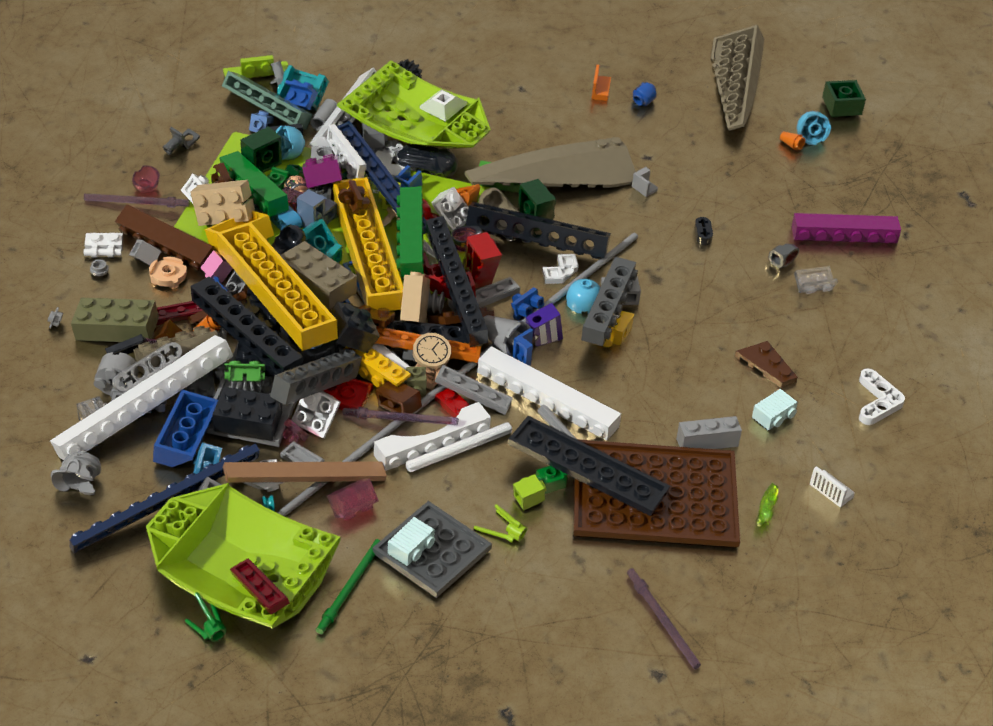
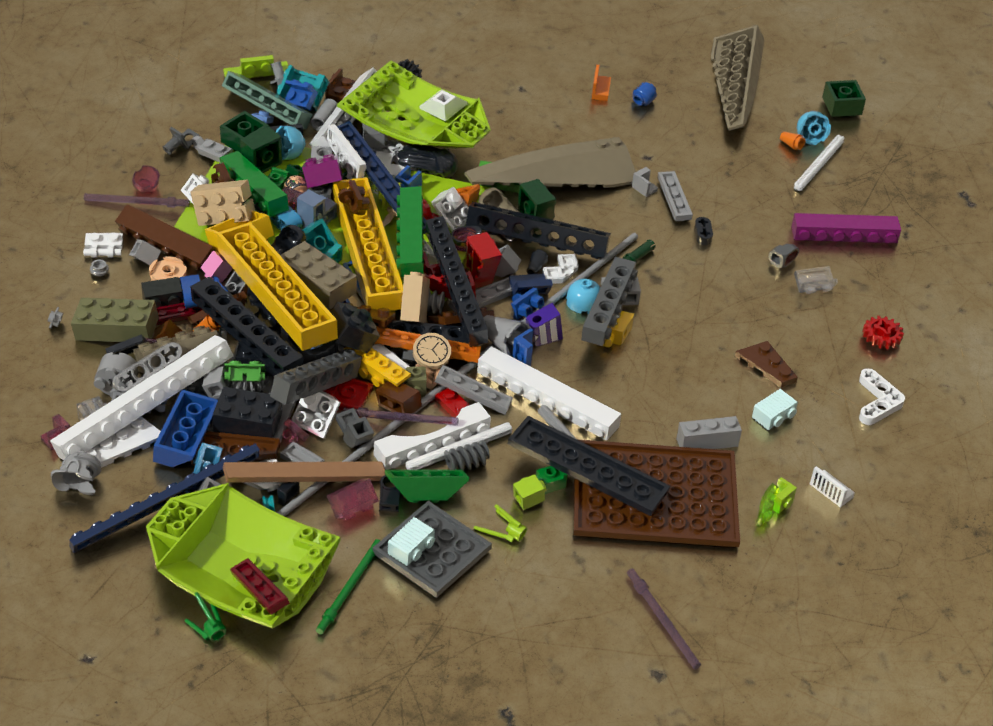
(59, 426): none -> clear pink panel
(128, 439): none -> white wing
(163, 291): none -> pearl dark grey brick
(186, 282): none -> blue beam
(210, 148): none -> light grey hinge
(214, 382): none -> light grey brick
(234, 442): none -> reddish brown wing
(239, 128): none -> dark green brick
(287, 492): none -> black bracket
(338, 86): none -> reddish brown bracket
(355, 429): none -> dark grey brick
(388, 496): none -> black piece
(427, 484): none -> green wedge
(467, 455): none -> dark grey piece
(508, 263): none -> light grey slope
(523, 283): none -> dark blue panel
(537, 261): none -> black cone
(641, 251): none -> dark green pin
(675, 196): none -> light grey plate
(784, 496): none -> lime bracket
(819, 163): none -> white axle
(883, 332): none -> red gear

